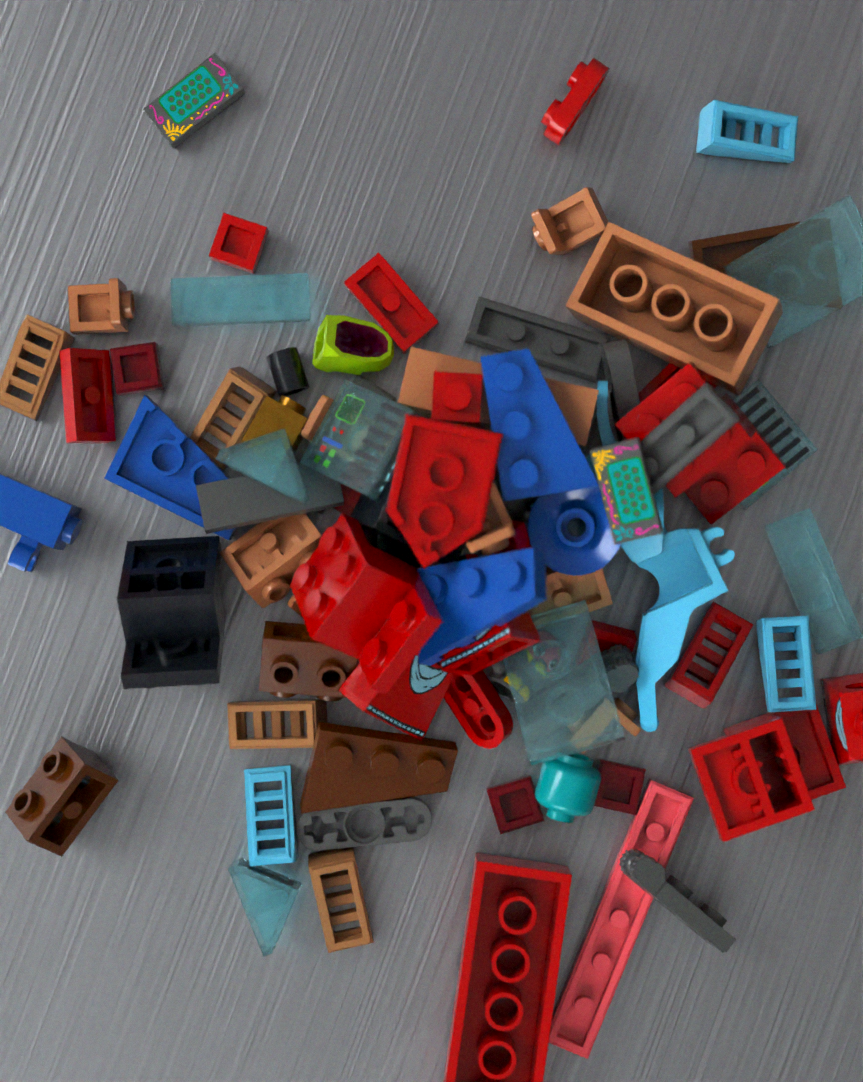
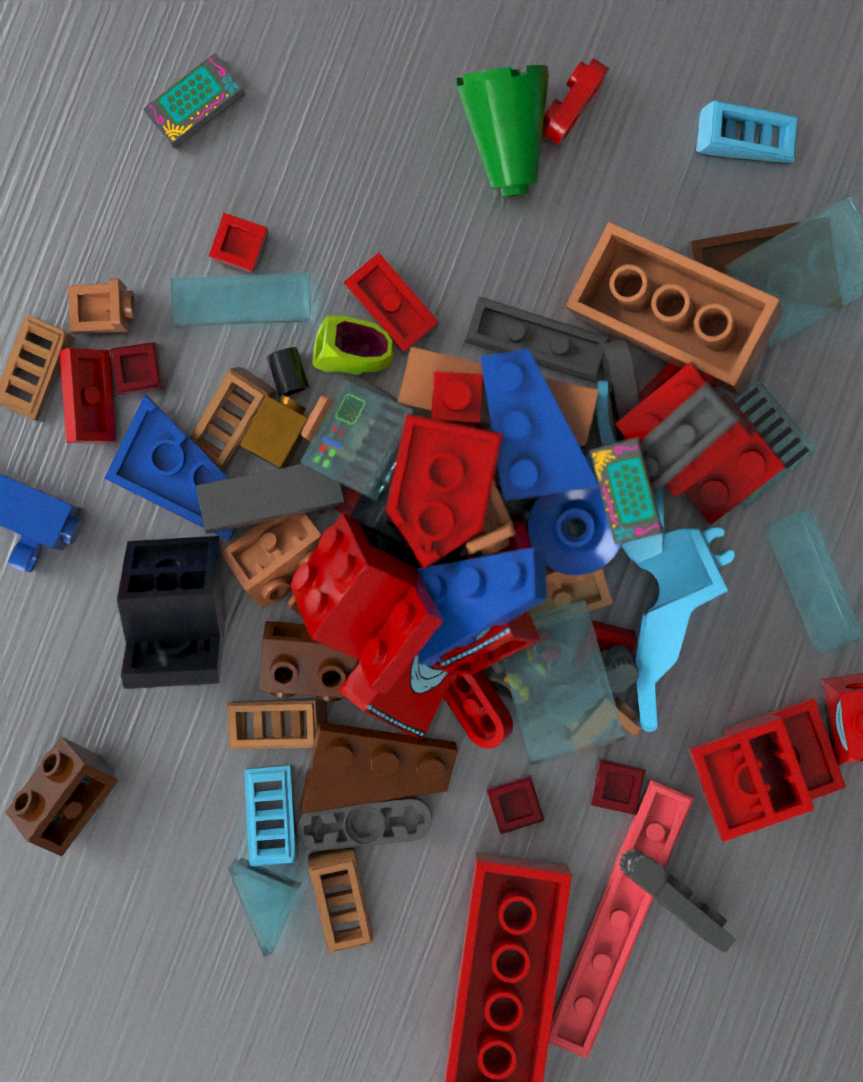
(270, 462): clear light blue slope -> none
(507, 122): none -> green cone
(568, 787): teal head -> none
(569, 223): nougat bracket -> none
(690, 689): red slope -> none
(802, 645): medium azure slope -> none

